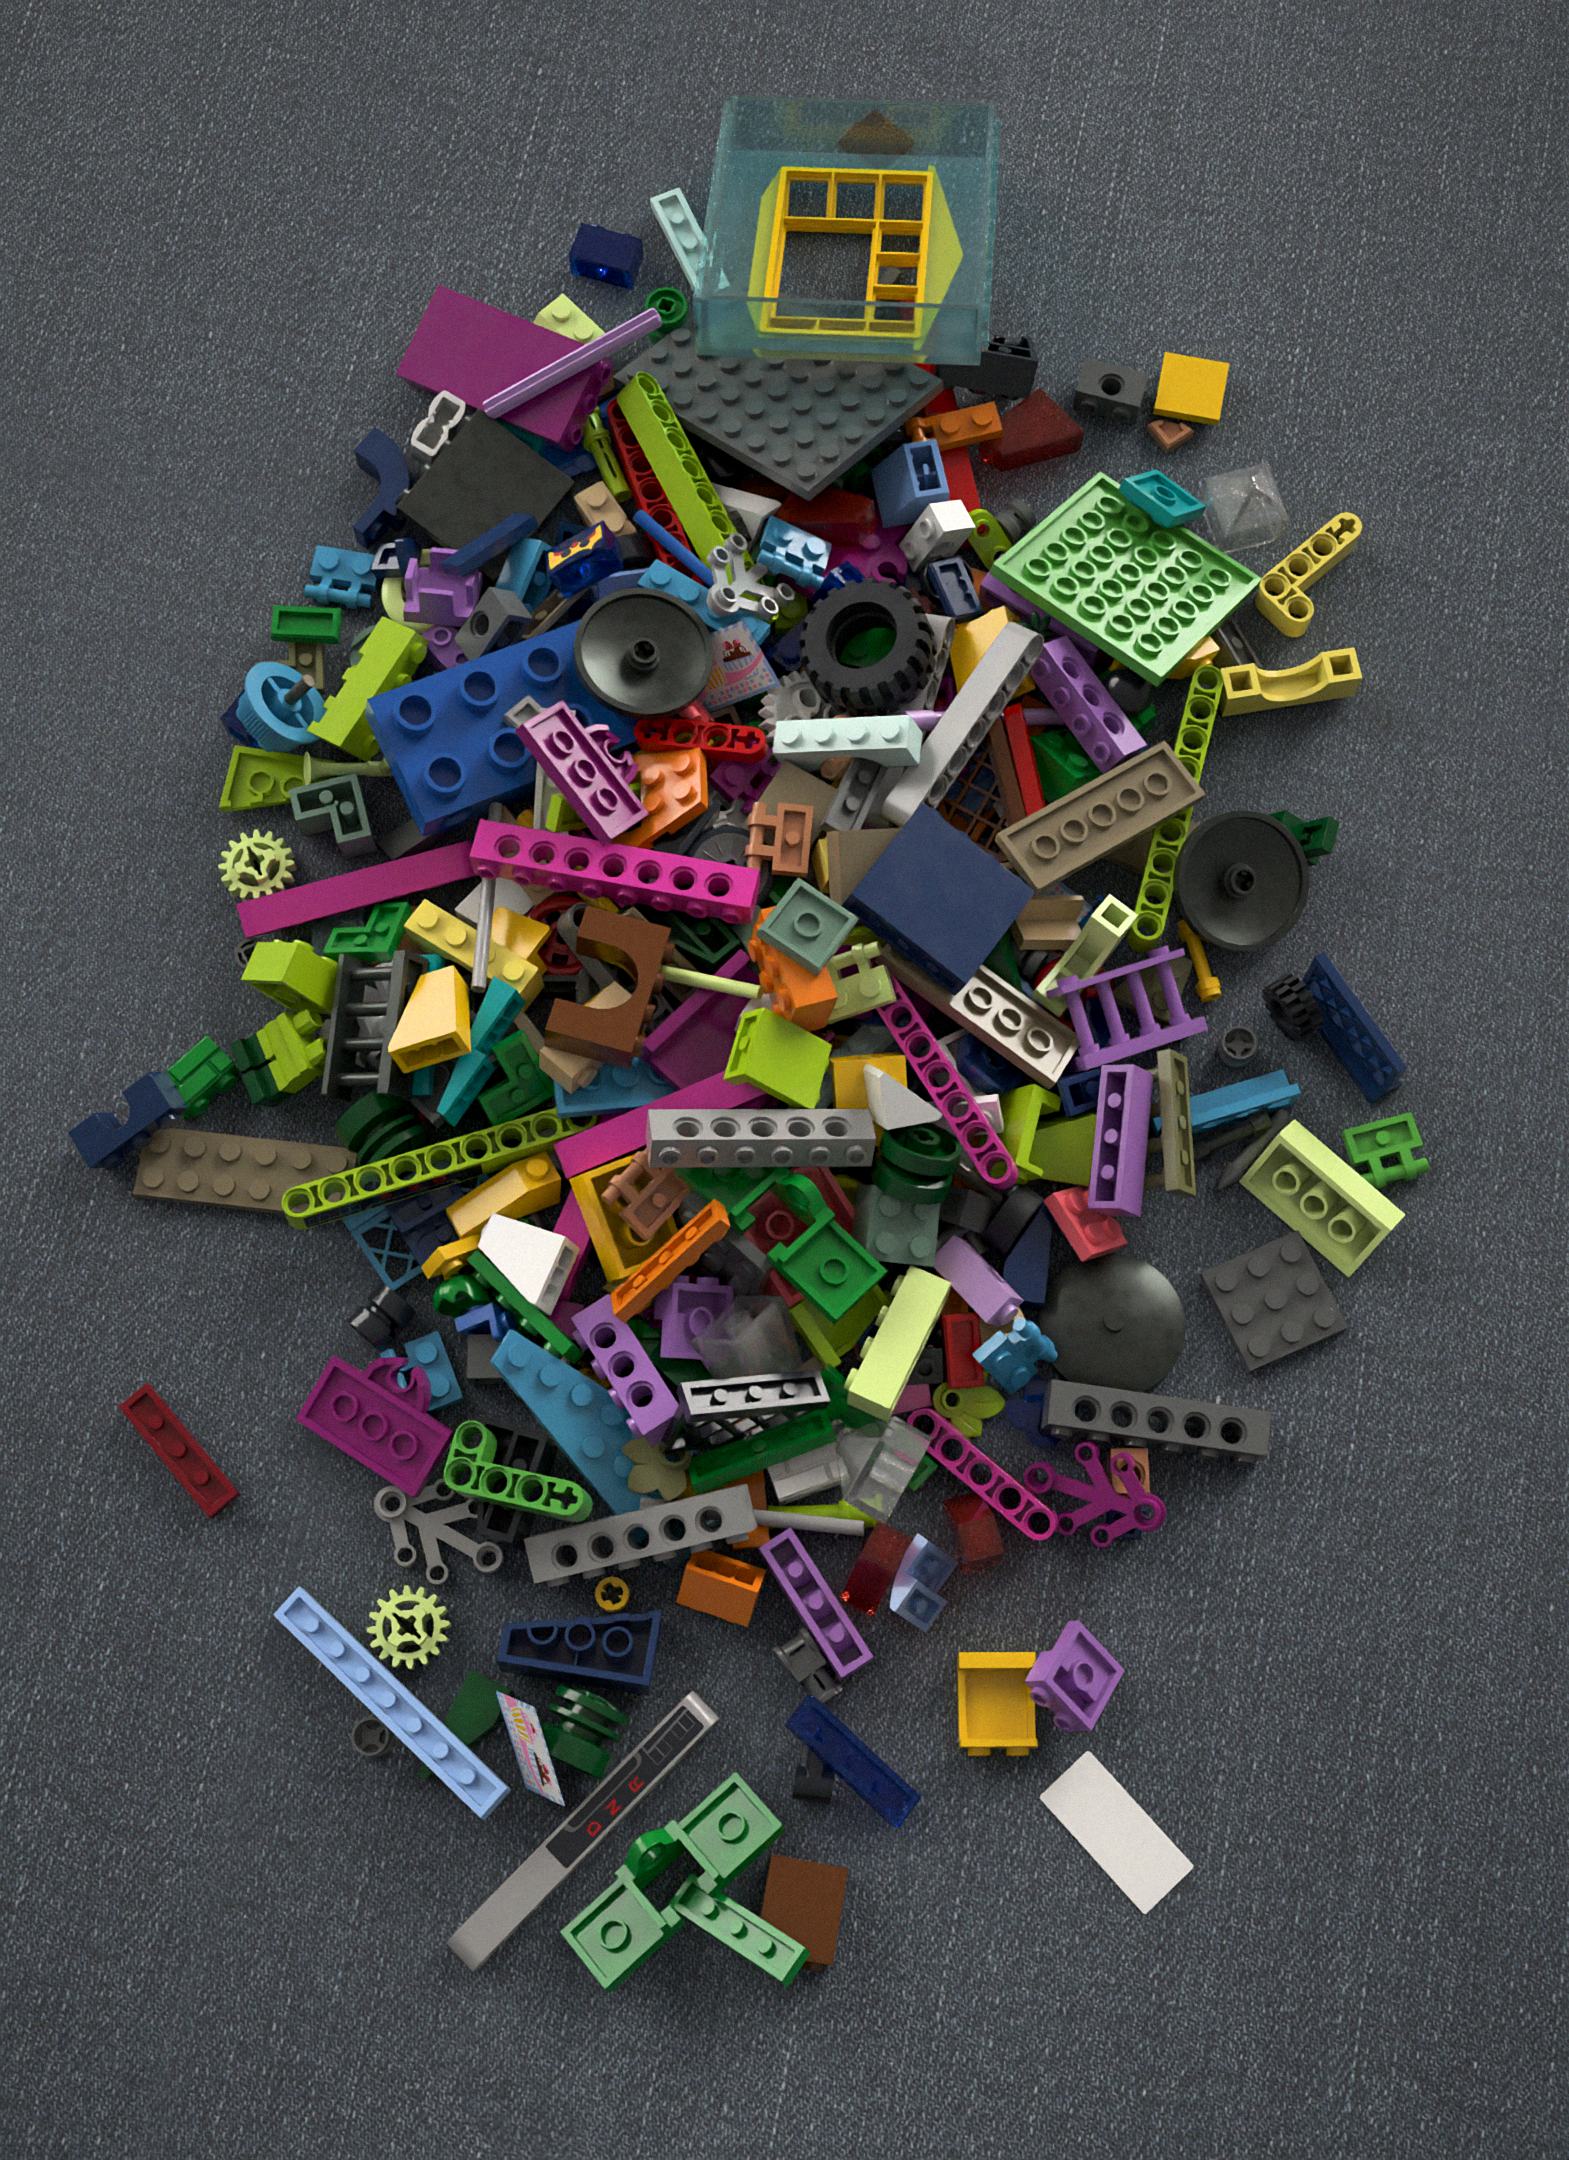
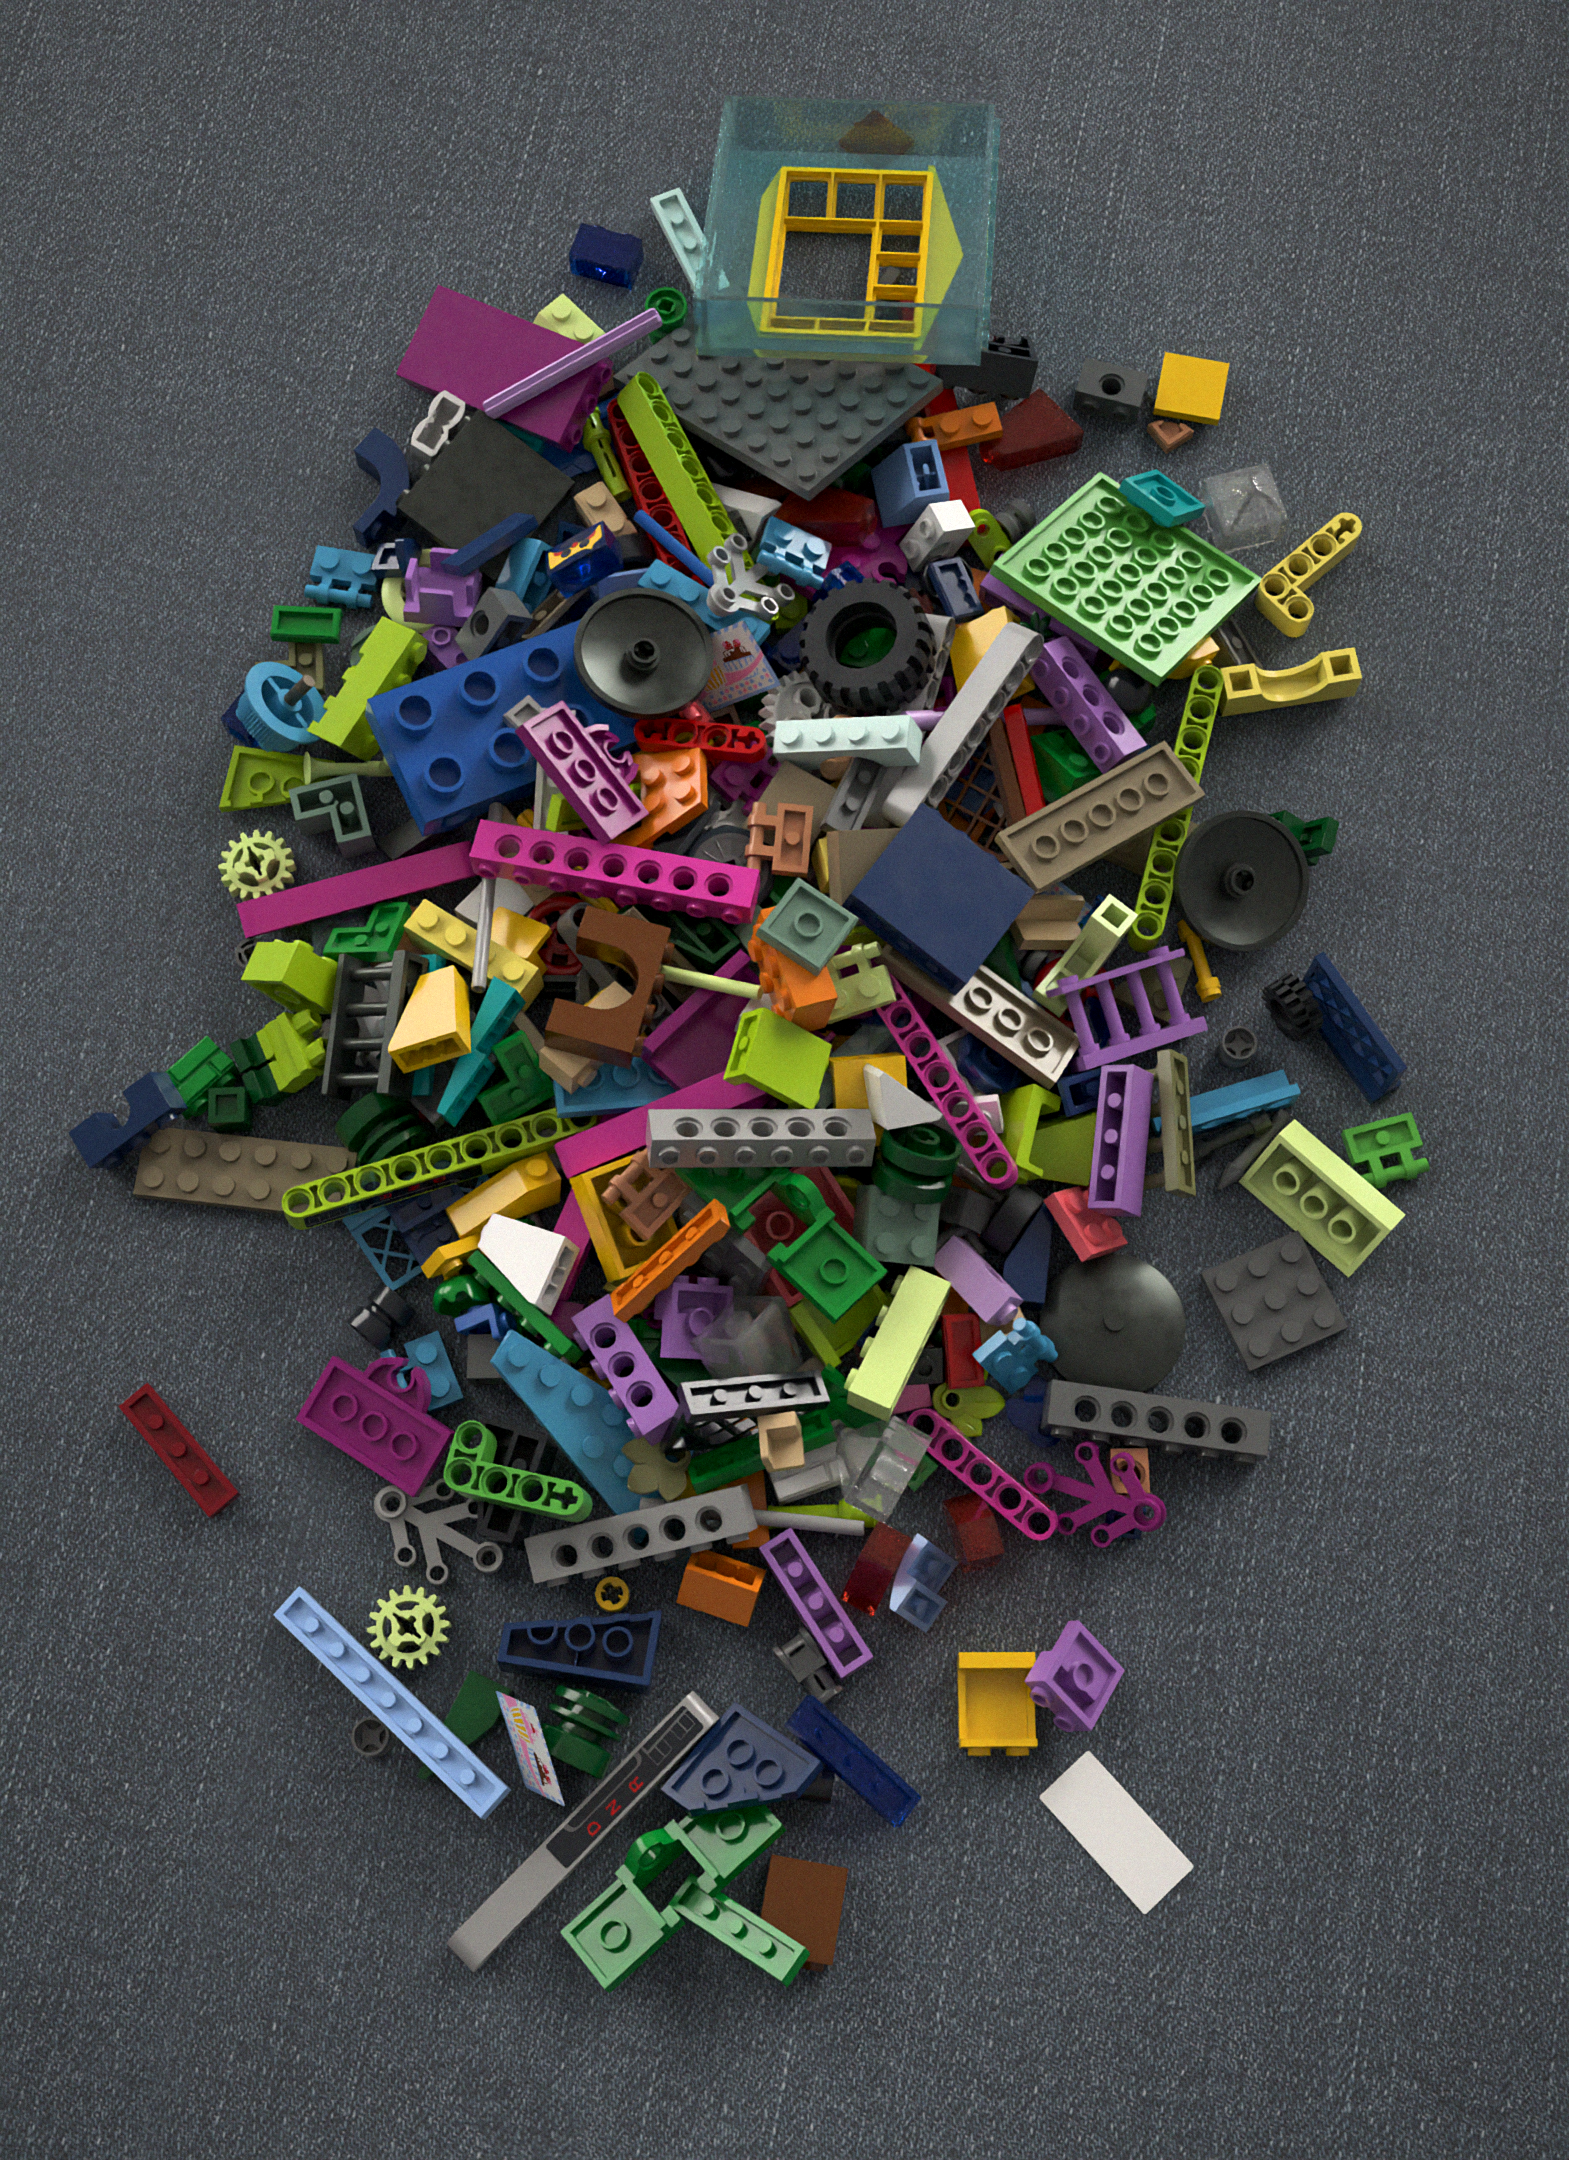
(230, 1110): none -> dark green panel
(741, 1766): none -> dark blue plate
(781, 1441): none -> tan panel

